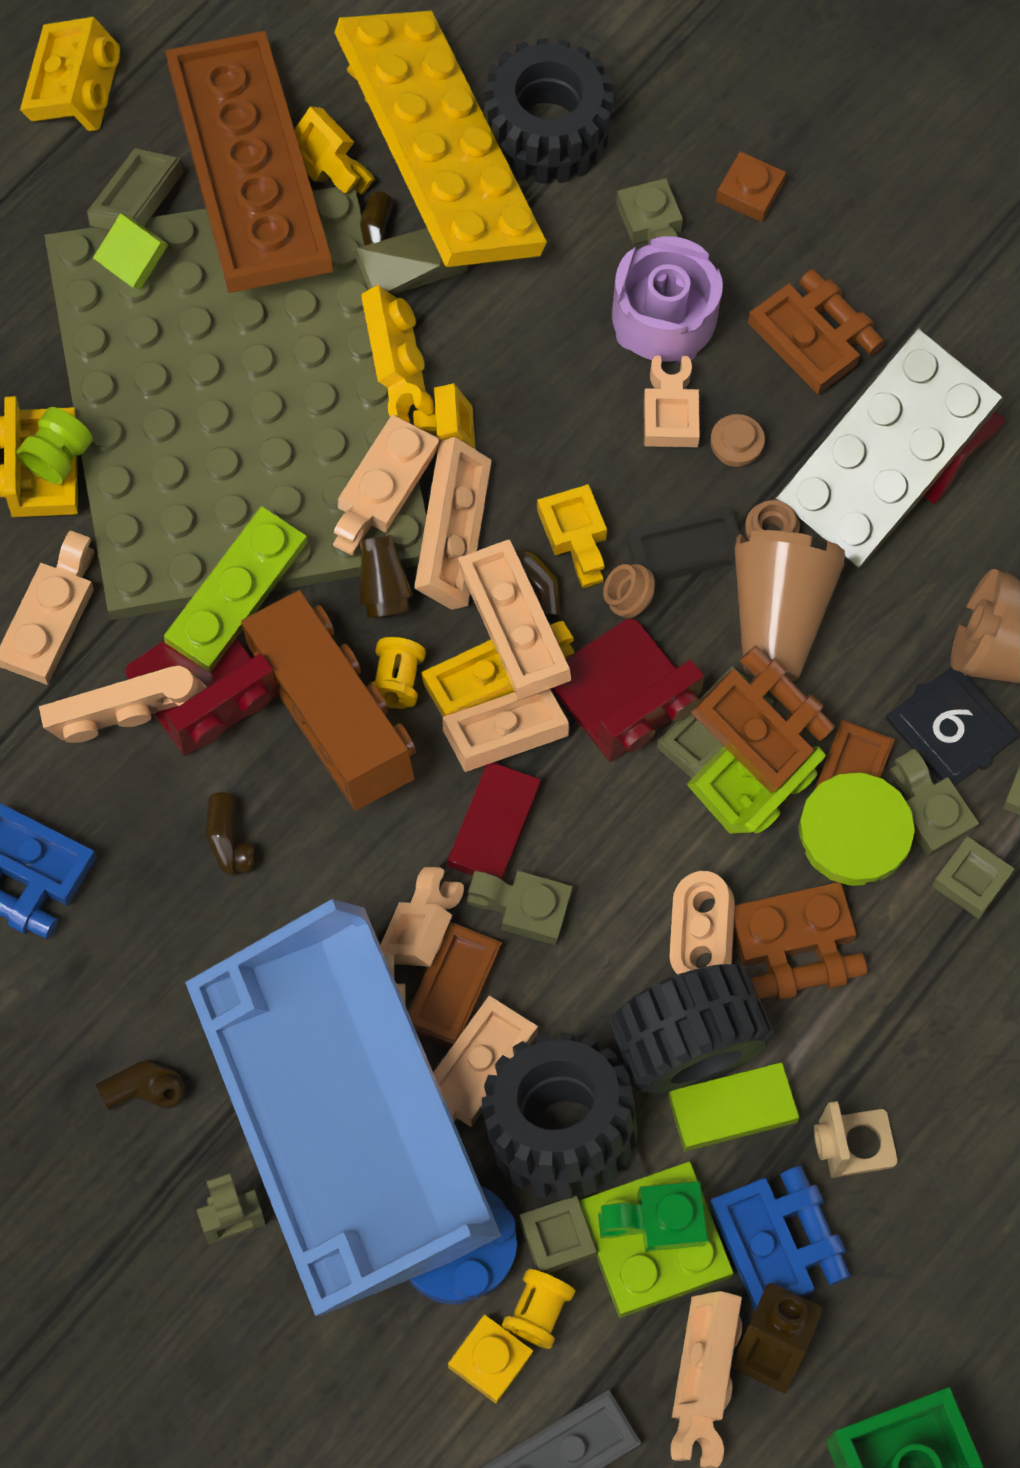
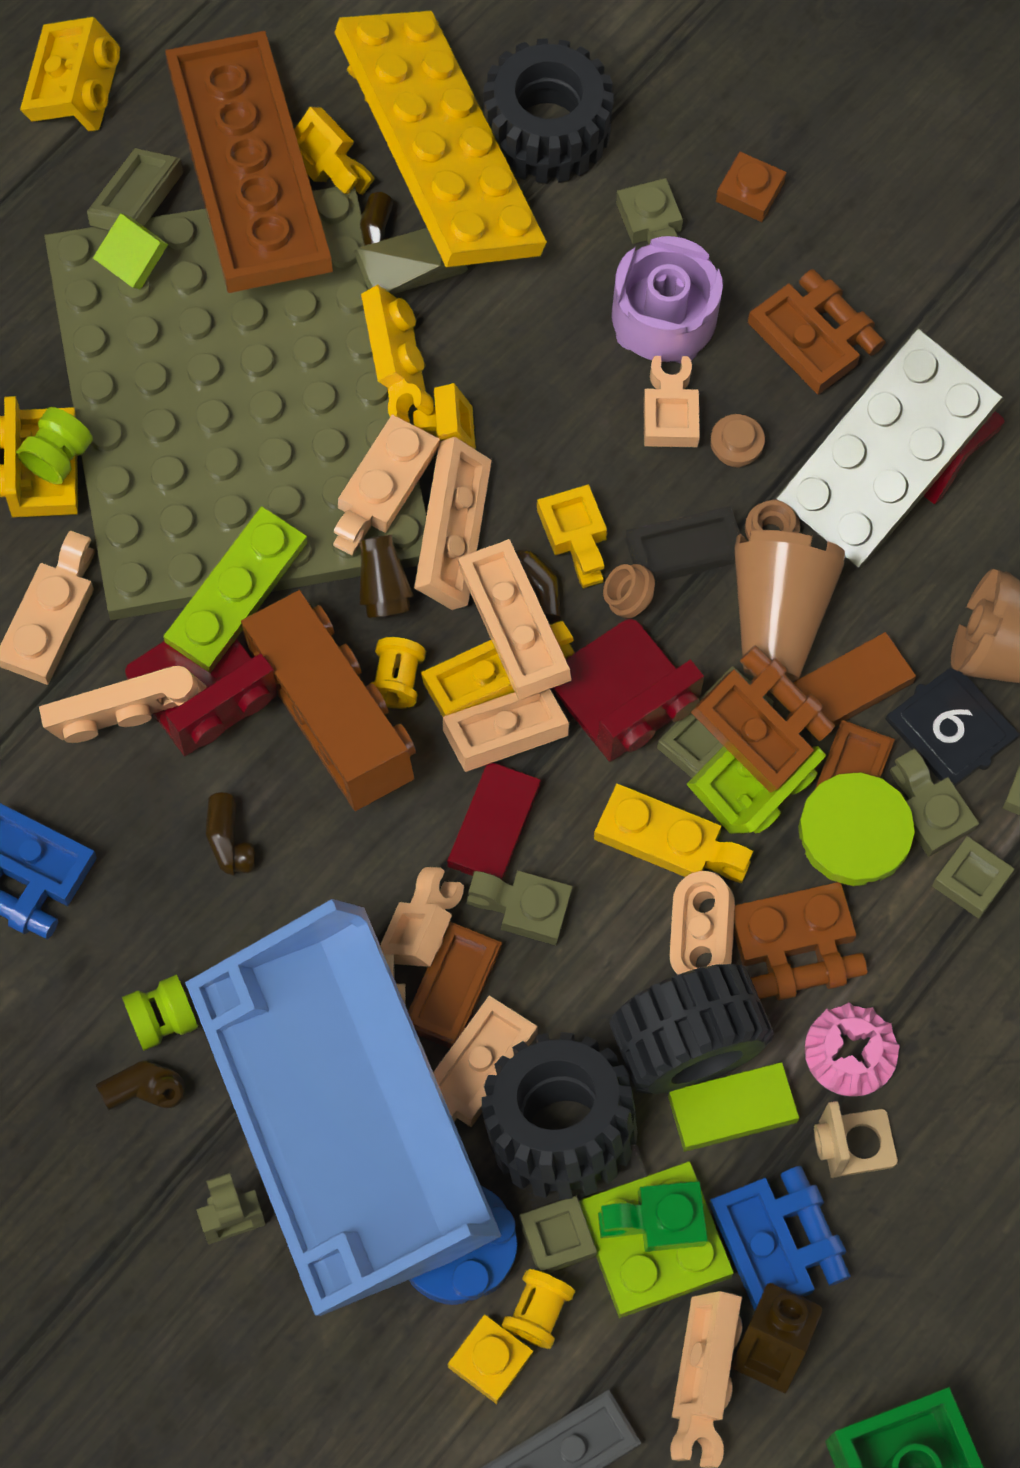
(172, 1007): none -> lime wheel
(668, 836): none -> yellow plate
(848, 1075): none -> bright pink gear
(858, 679): none -> dark orange tile

